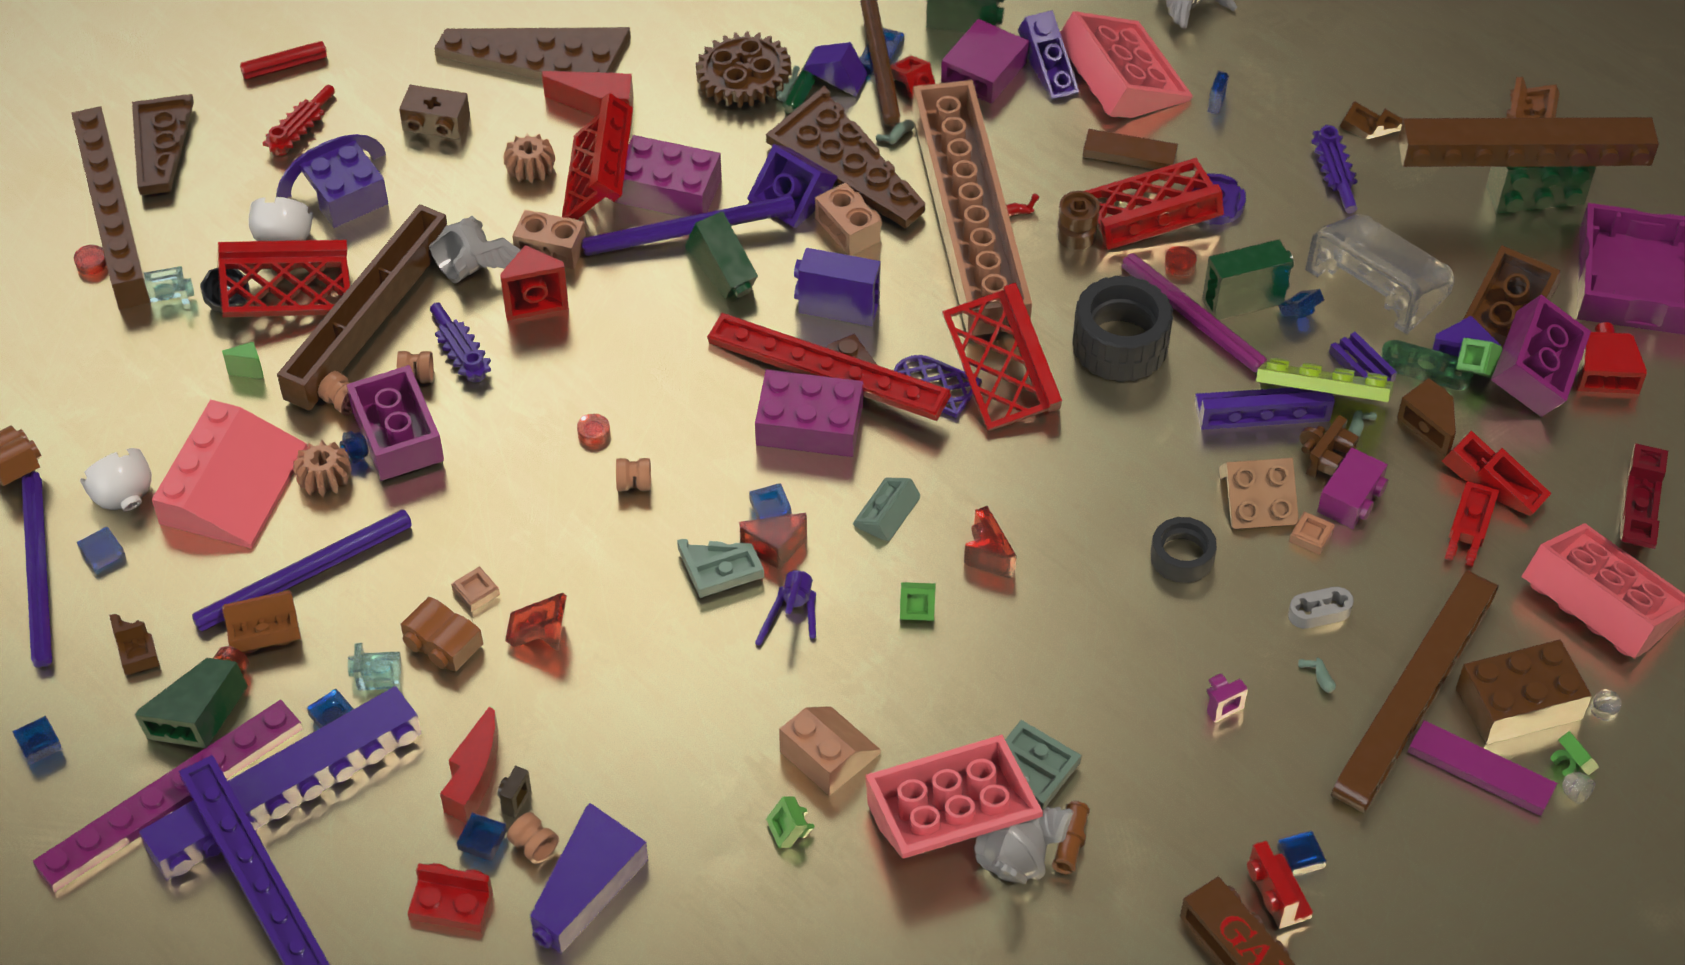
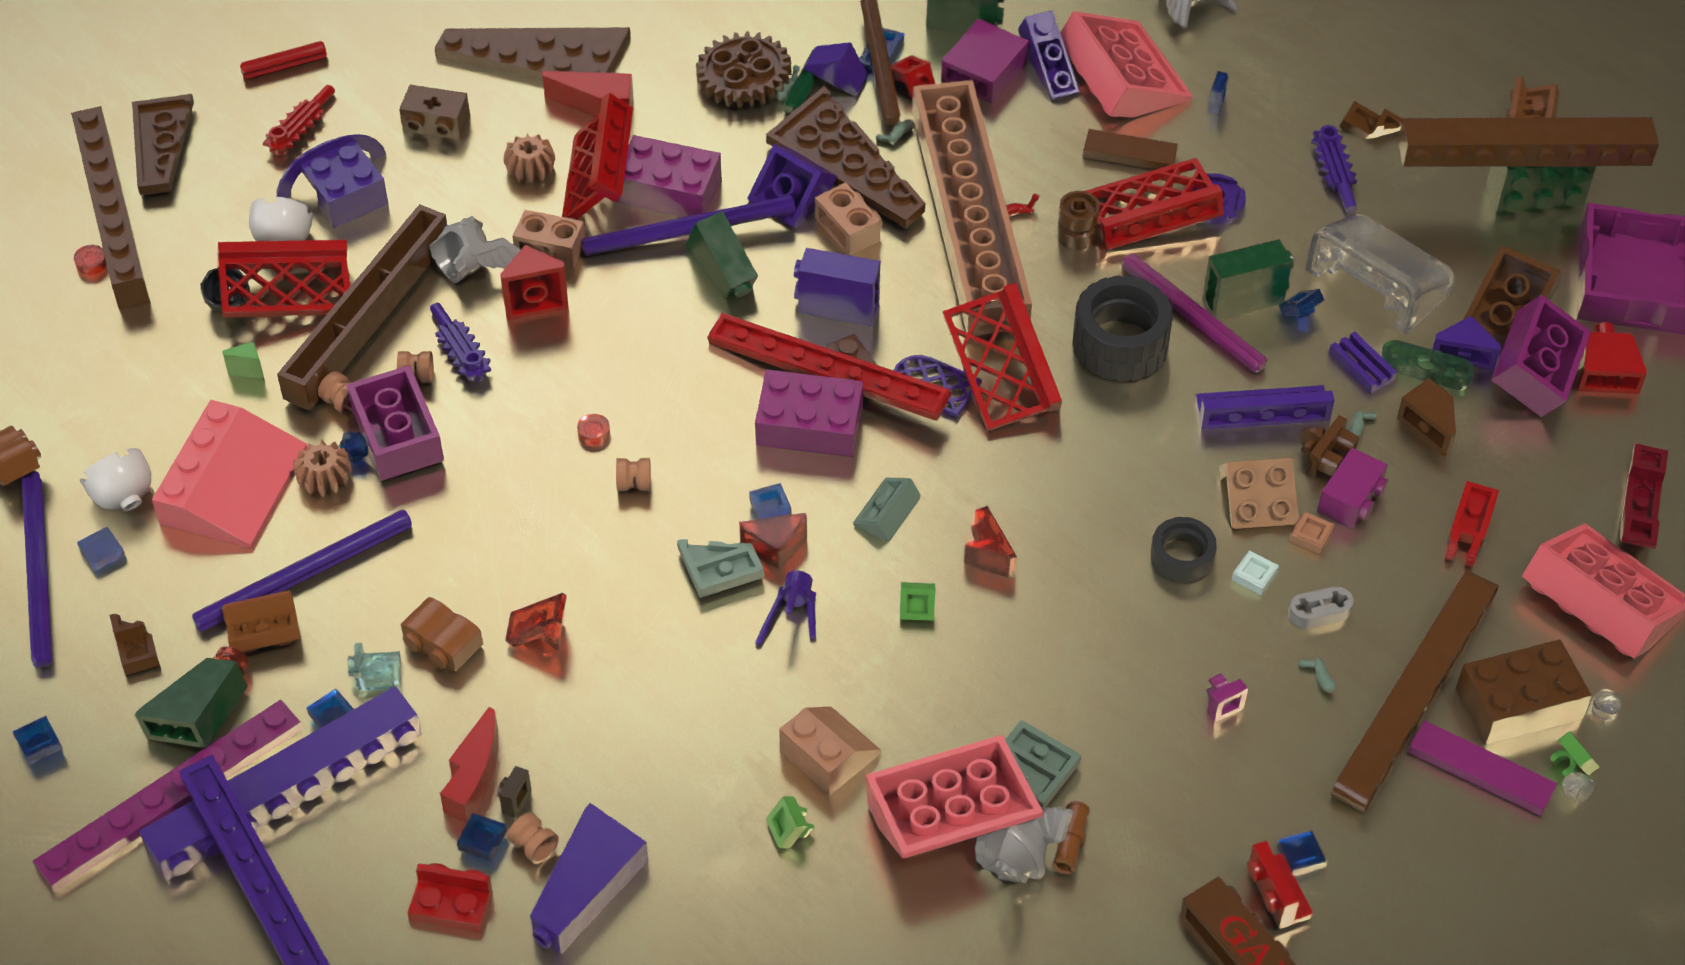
(169, 284): clear light blue bracket -> none
(475, 589): nougat tile -> none
(1180, 261): clear red tile -> none
(1255, 572): none -> light aqua tile
(1312, 378): lime plate -> none
(1478, 357): bright green slope -> none
(1481, 465): red slope -> none

